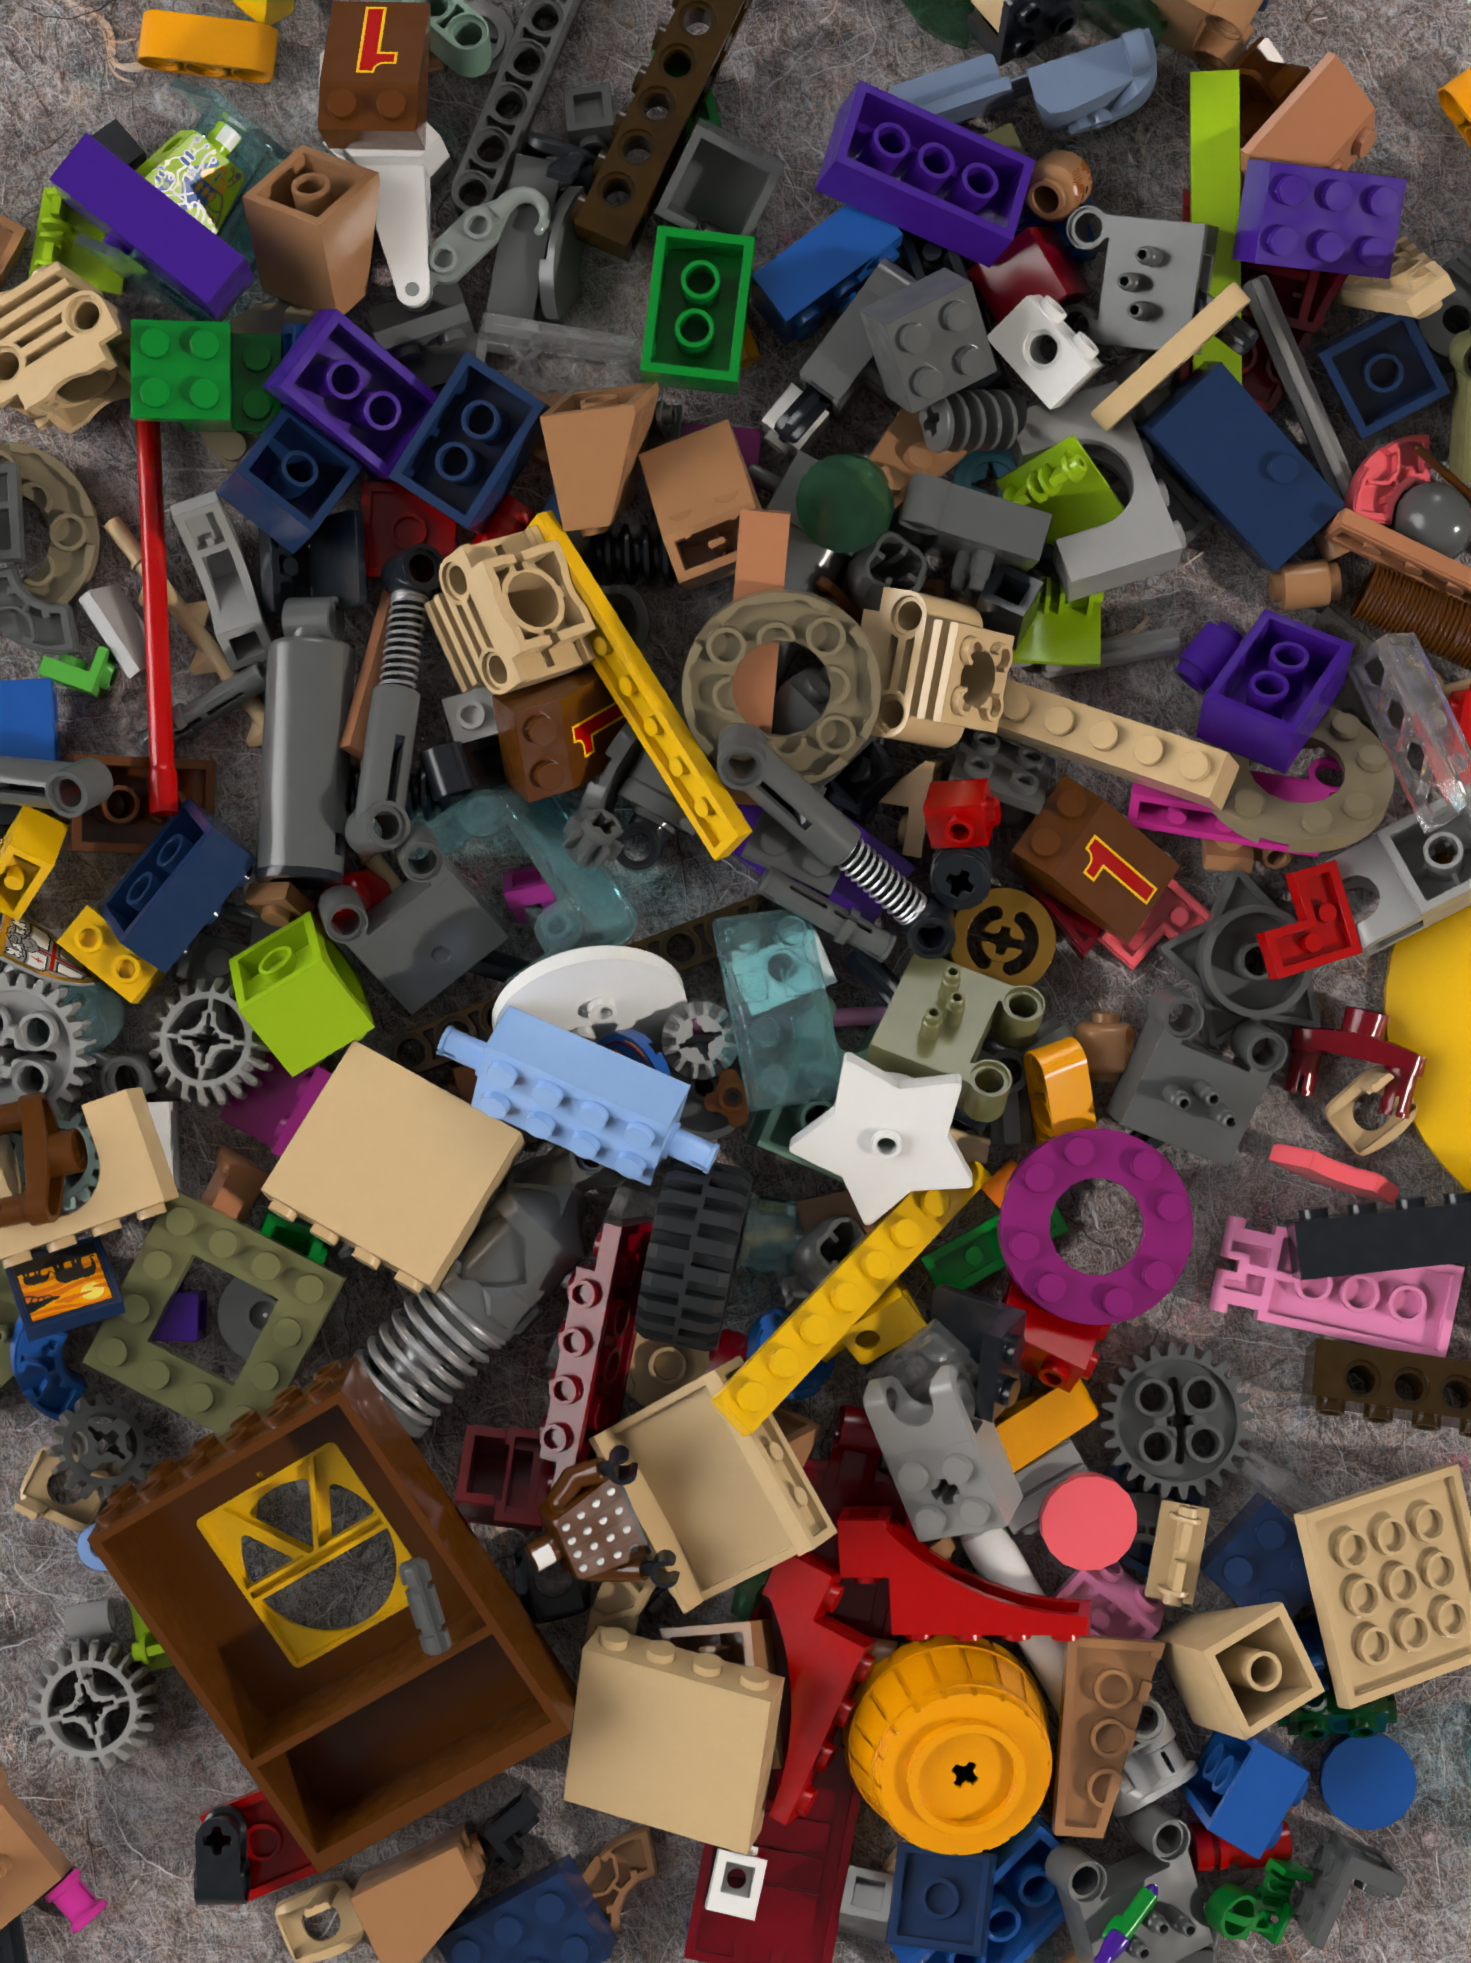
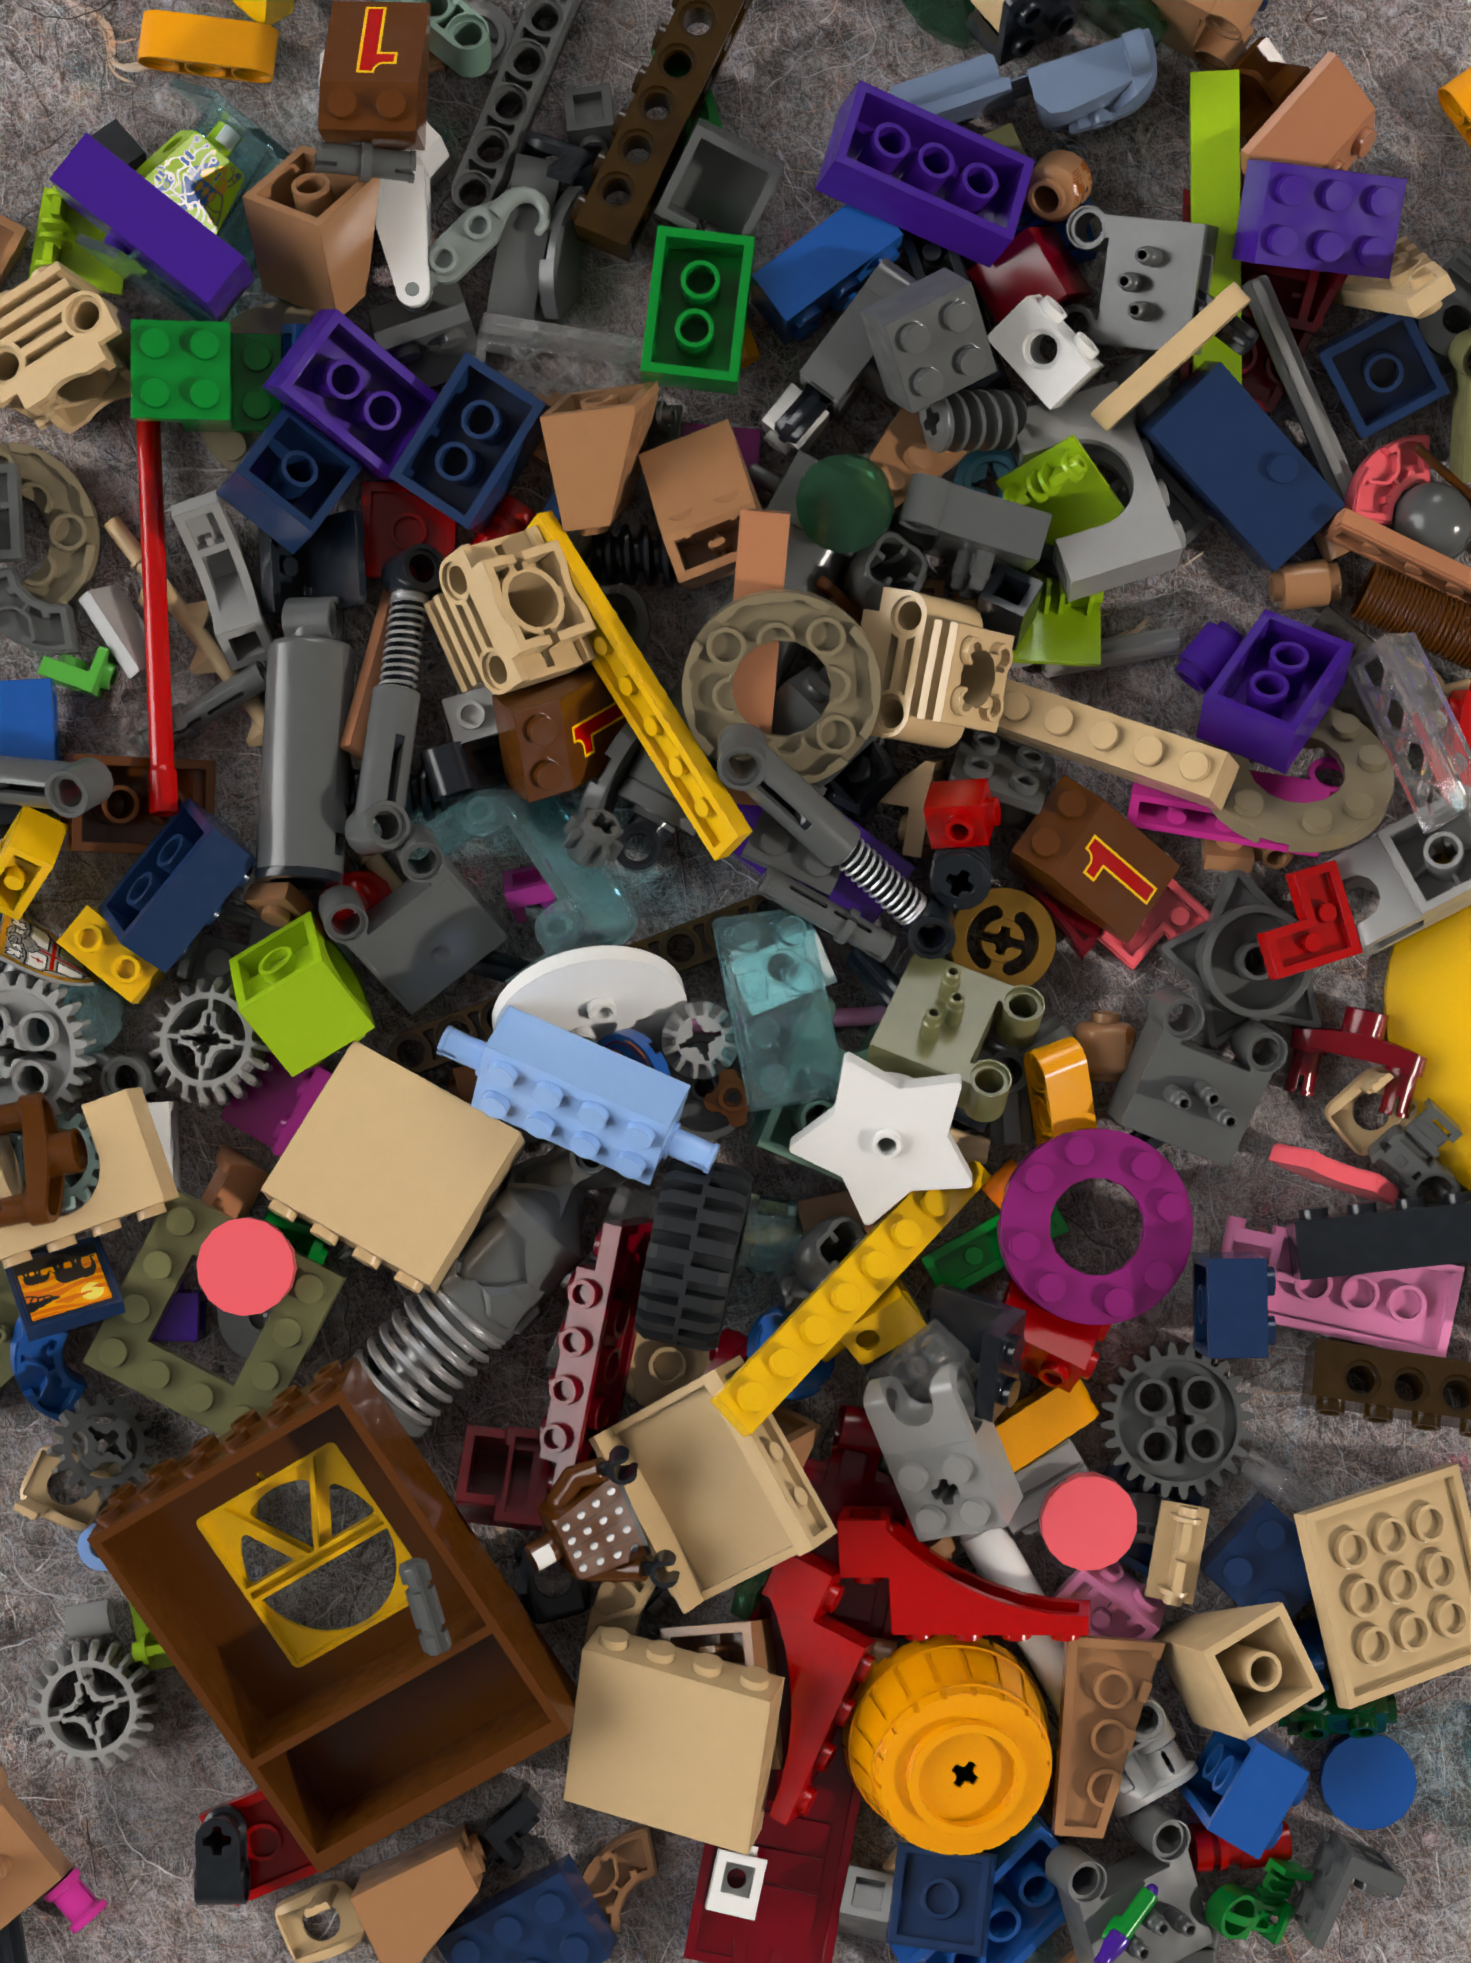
(246, 1266): none -> coral tile
(365, 161): none -> dark grey pin
(1232, 1304): none -> dark blue brick
(1415, 1152): none -> dark grey piece

